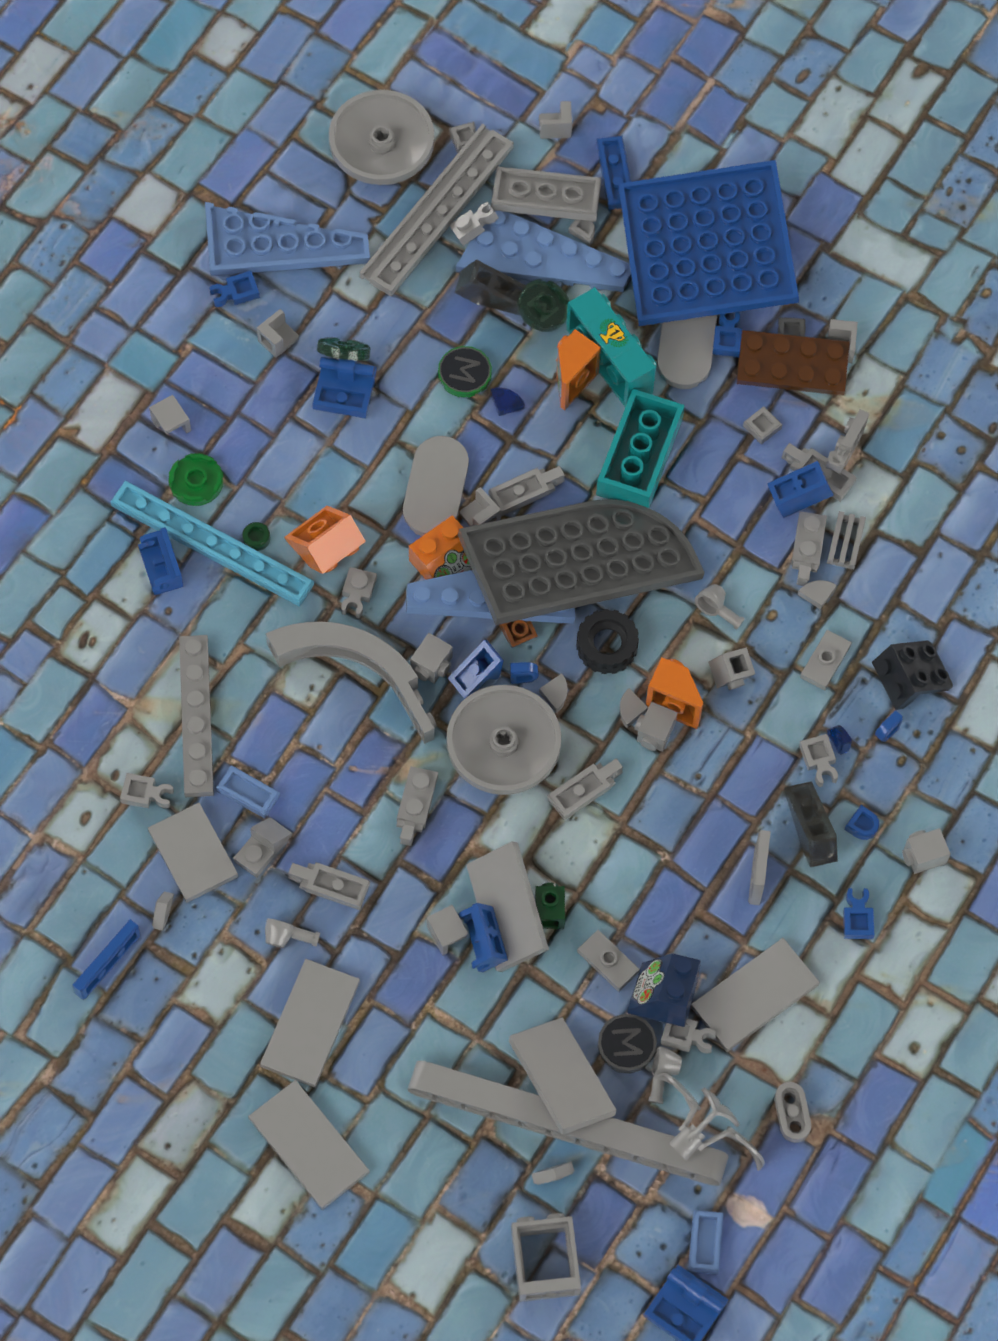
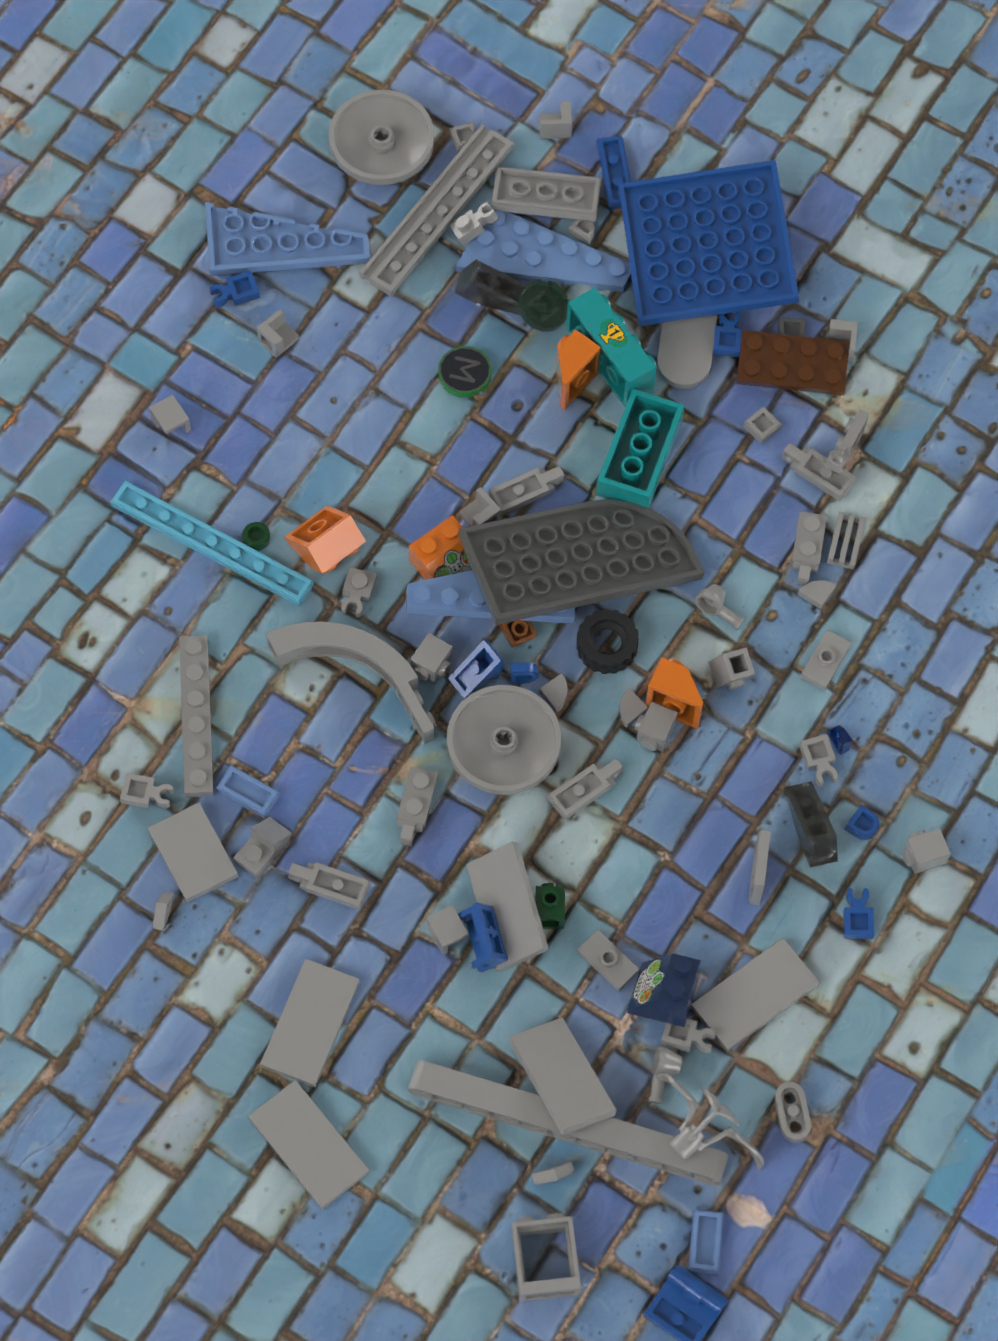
(106, 960): blue tile -> none
(160, 562): blue hinge -> none
(196, 479): green tile -> none
(279, 933): light grey bar -> none
(344, 350): tile -> none
(344, 387): blue plate -> none
(435, 483): light grey tile -> none
(506, 401): clear blue tile -> none
(627, 1043): black tile -> none
(800, 489): blue hinge -> none
(889, 726): blue tile -> none
(911, 671): black bracket -> none

